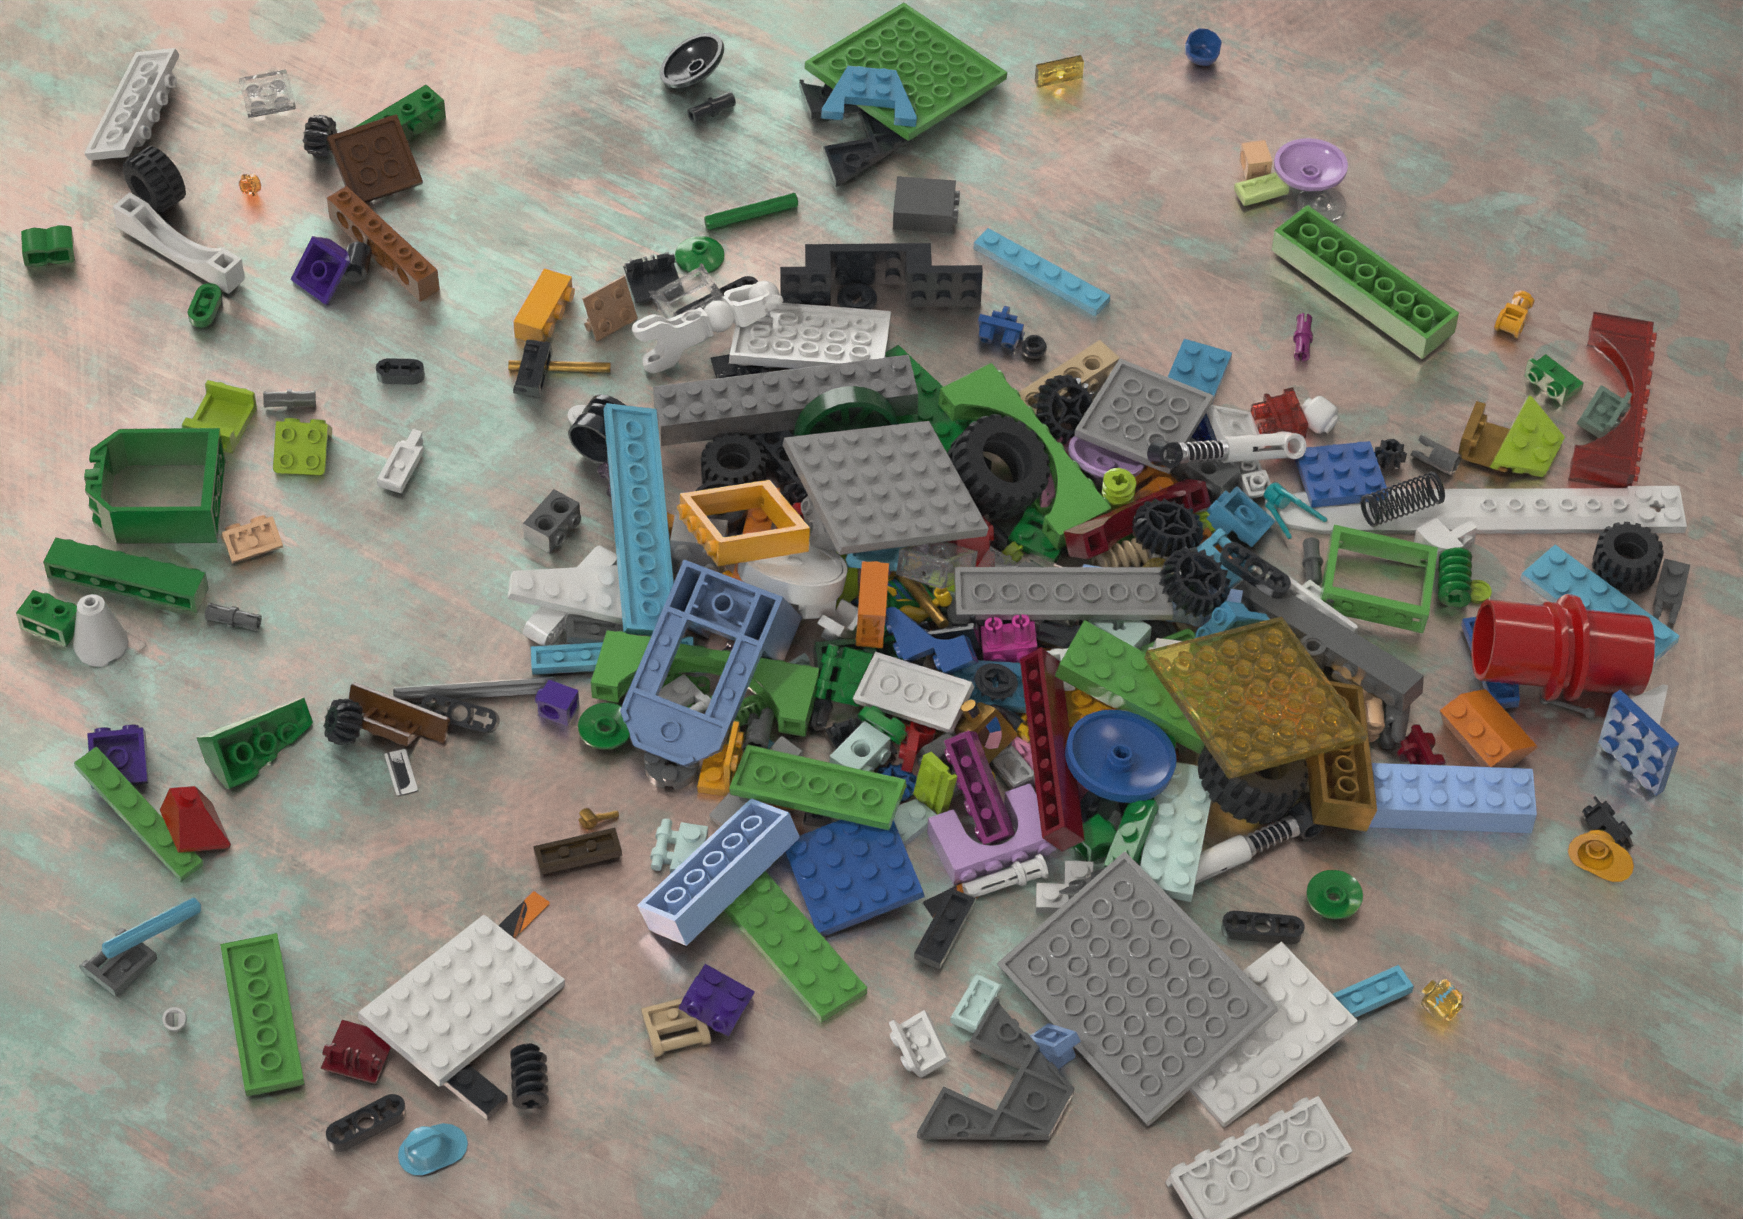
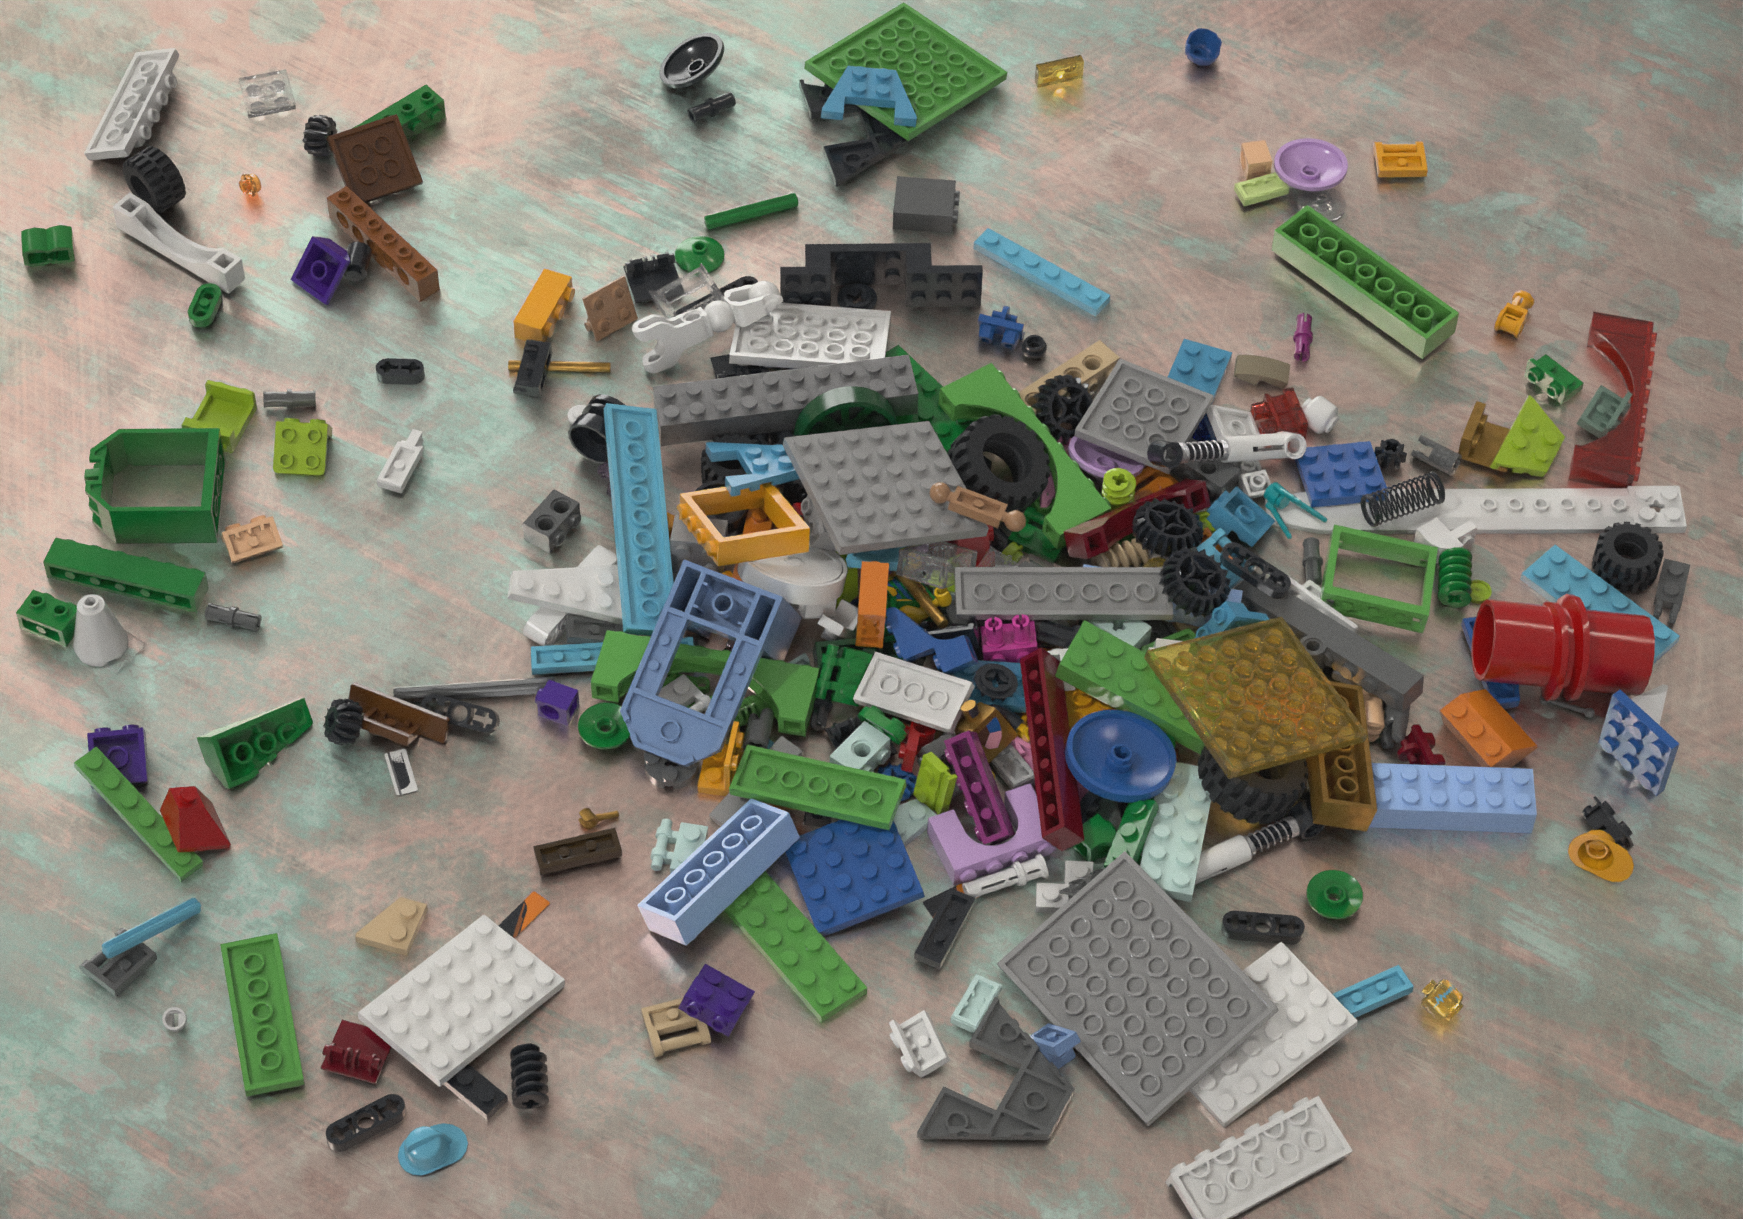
(394, 927): none -> tan wing
(759, 461): none -> dark azure wing
(977, 506): none -> medium nougat plate
(1257, 368): none -> dark tan slope
(1400, 159): none -> light orange plate

